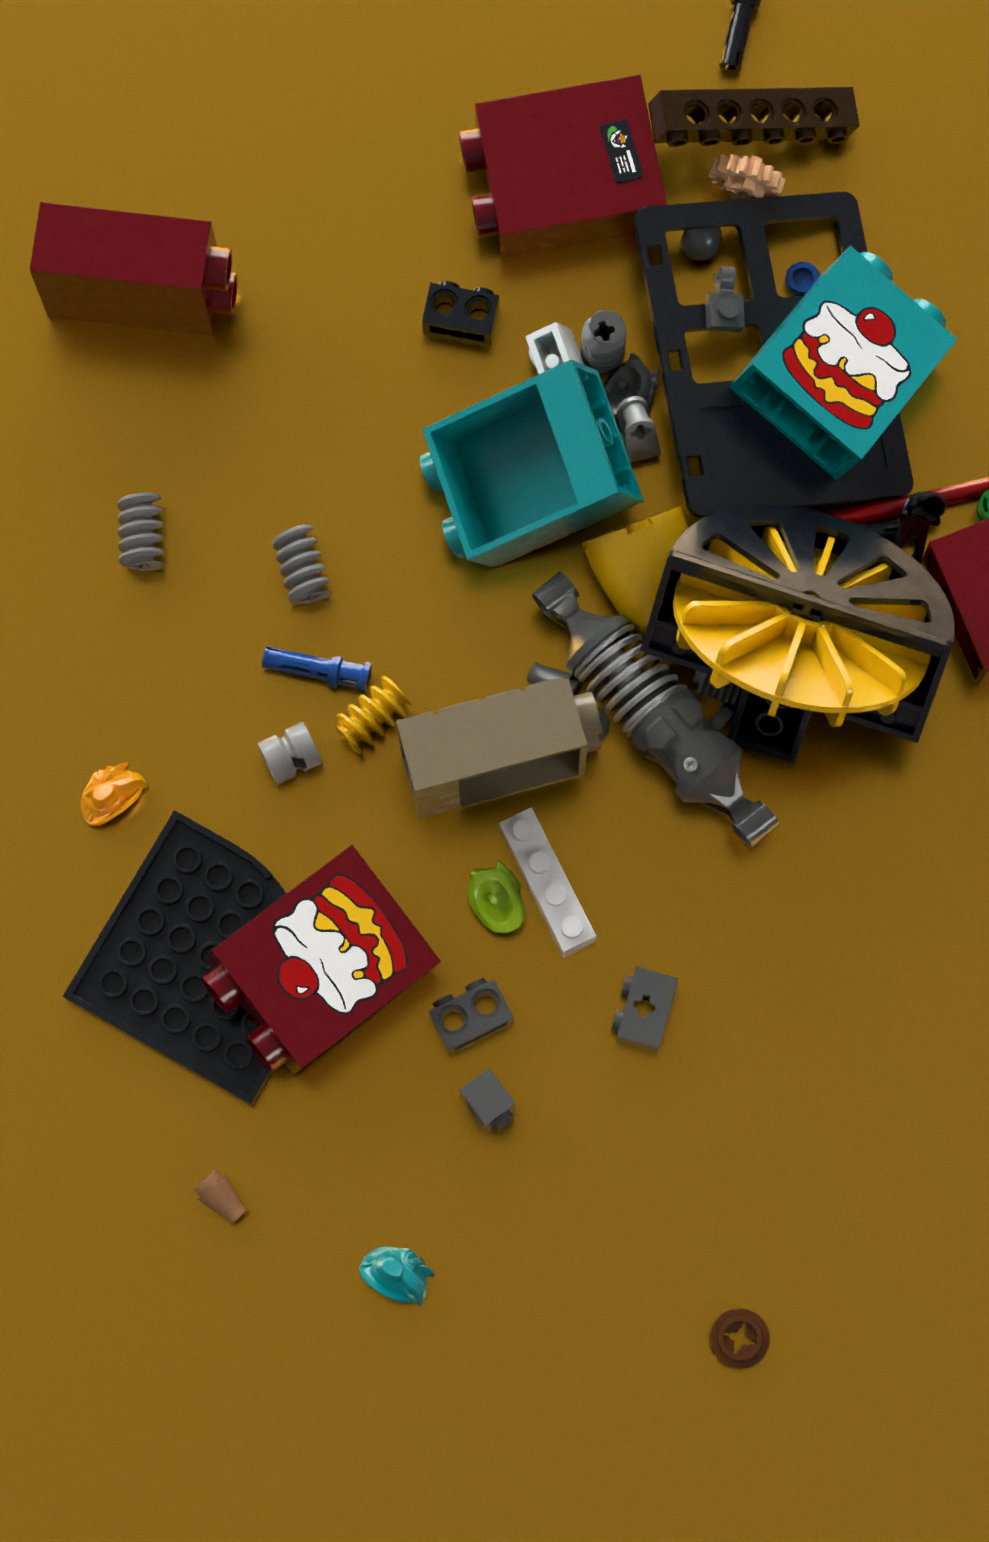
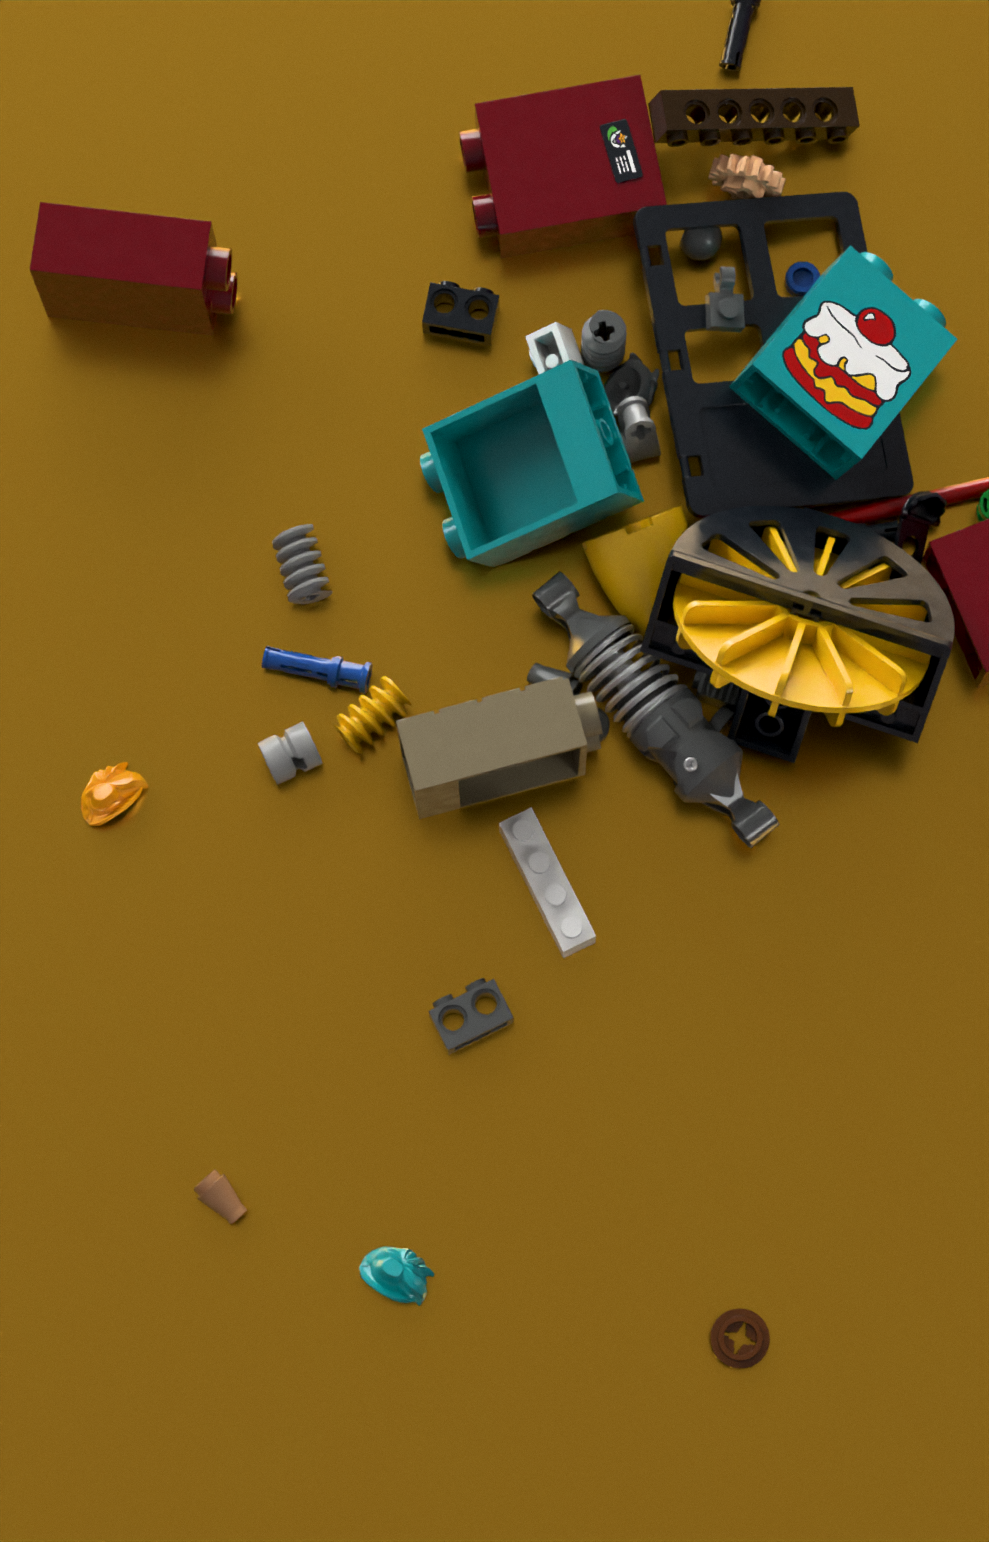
(138, 531): light grey piece -> none
(154, 950): black plate -> none
(318, 962): brick -> none
(488, 1102): dark grey brick -> none
(496, 898): lime hat -> none
(659, 992): dark grey brick -> none

